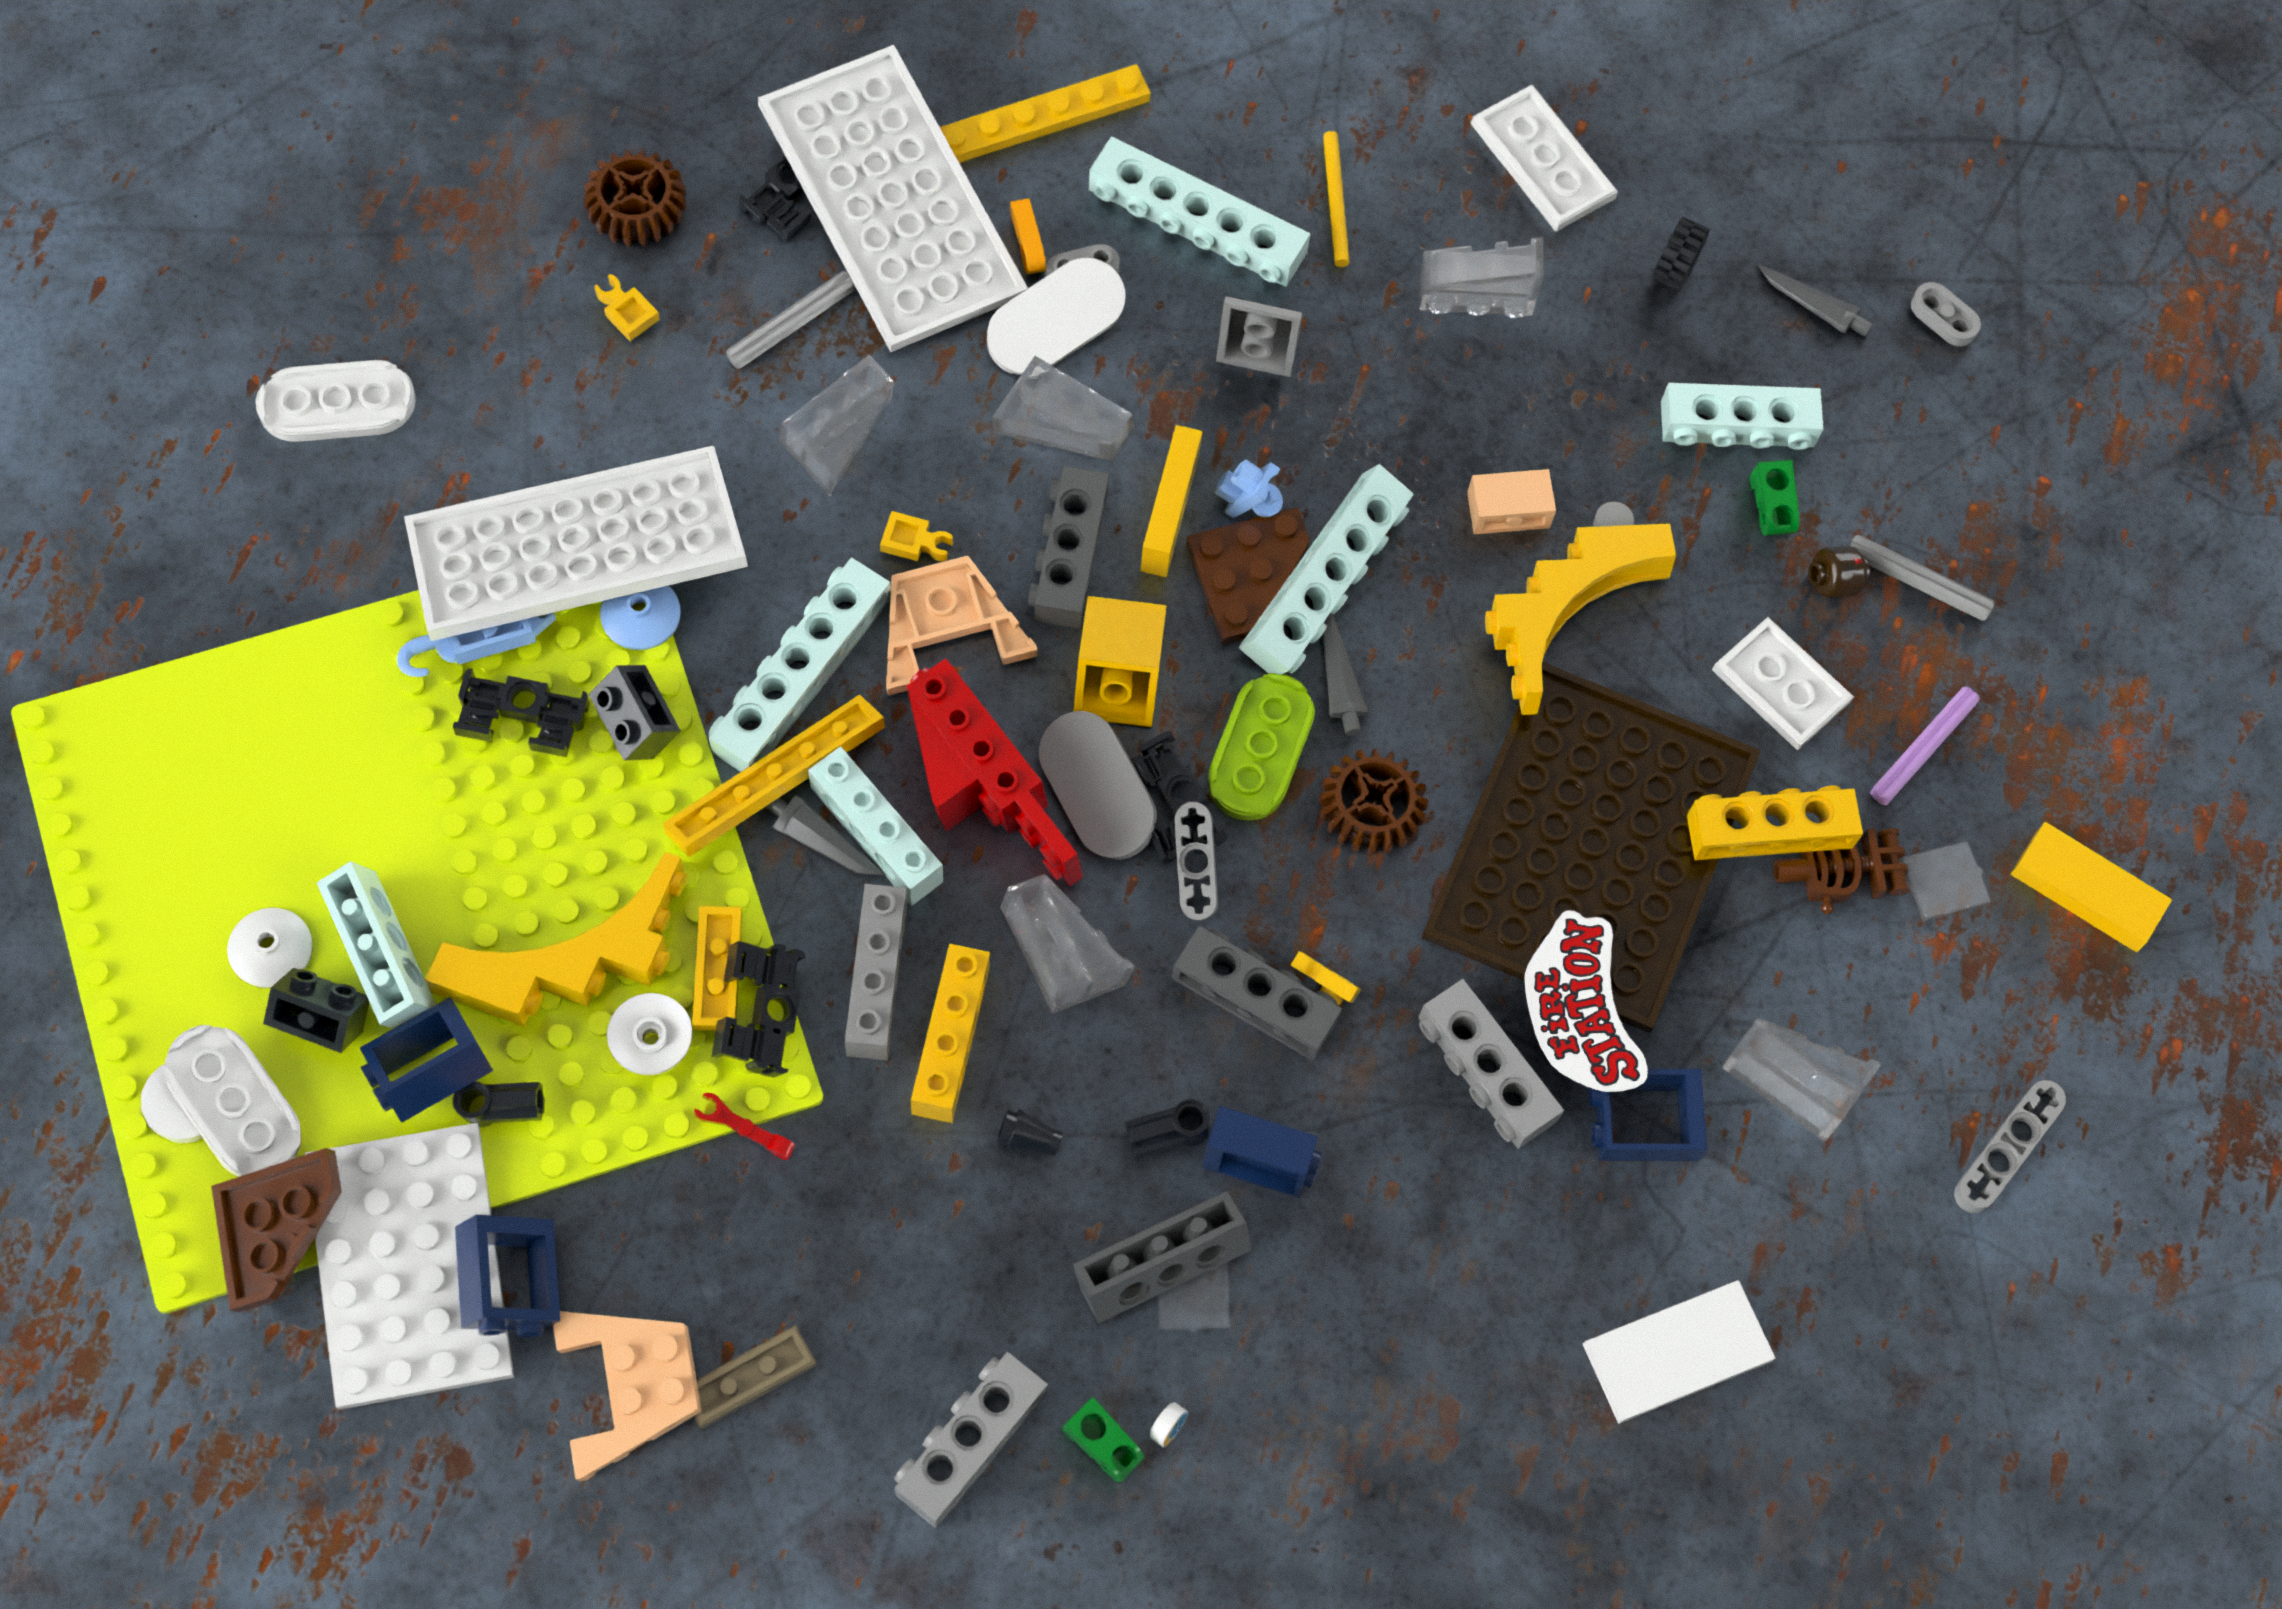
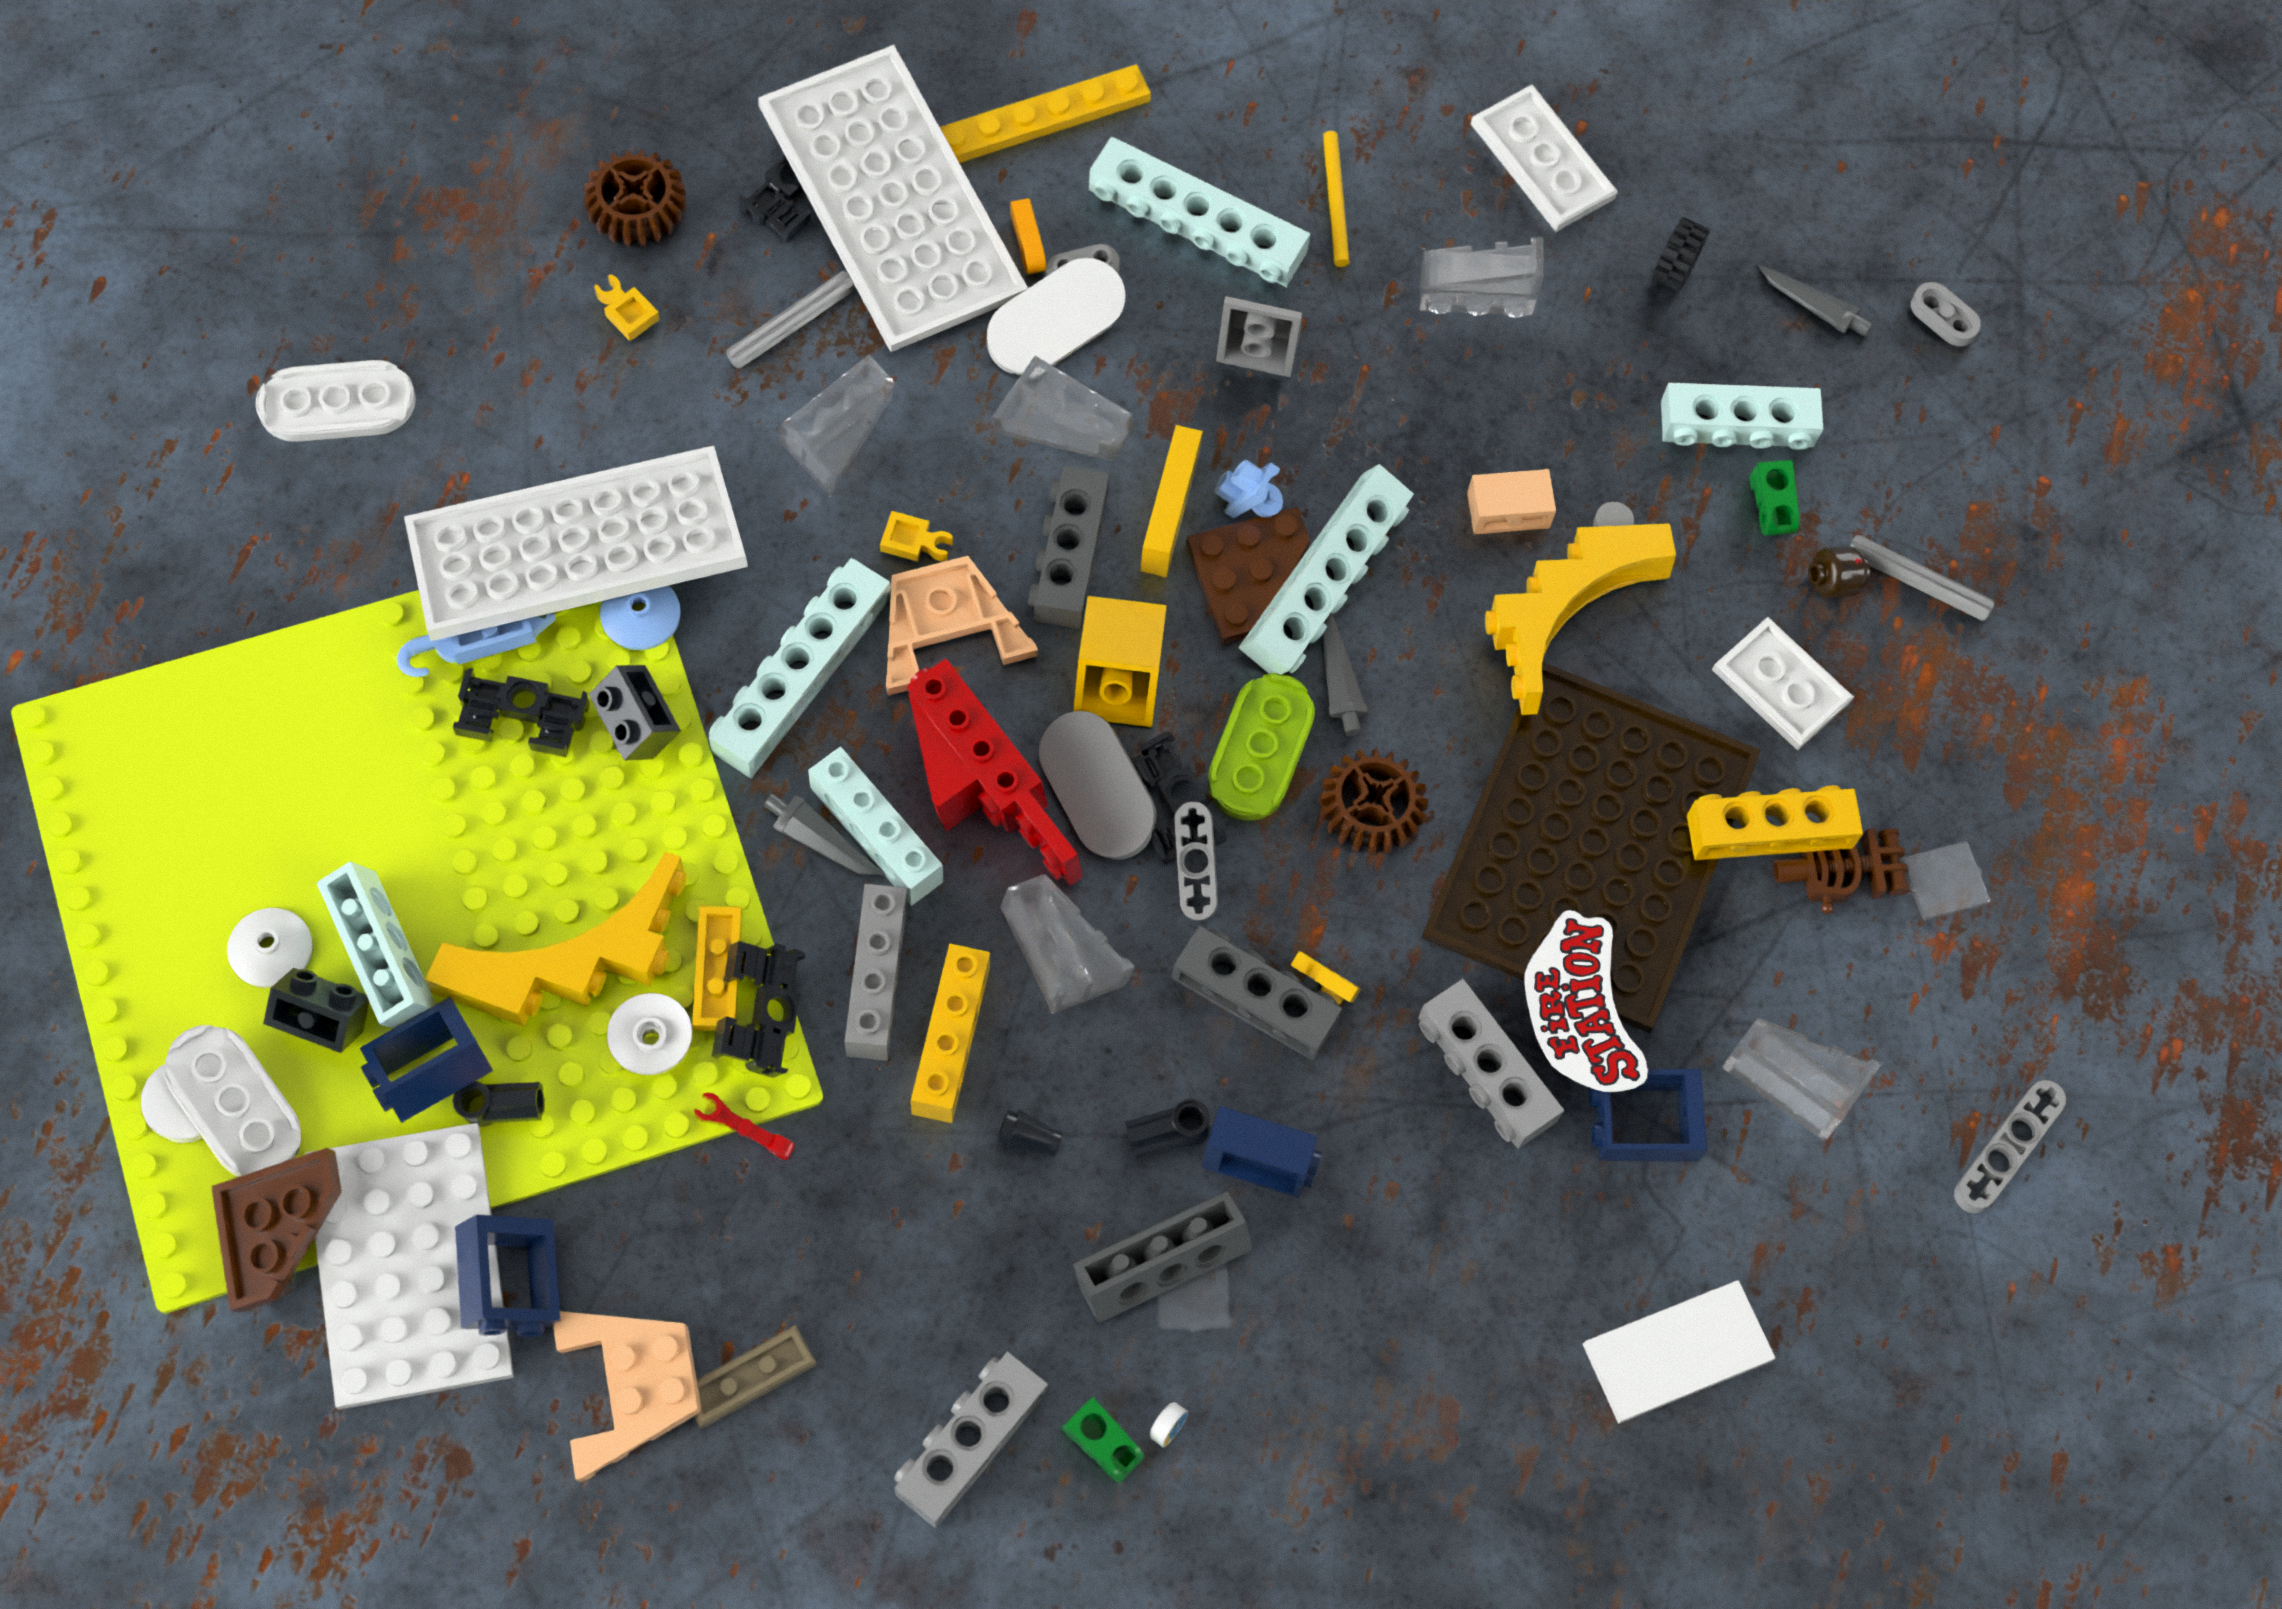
(771, 776): yellow plate -> none
(1924, 746): lavender axle -> none
(2091, 887): yellow piece -> none

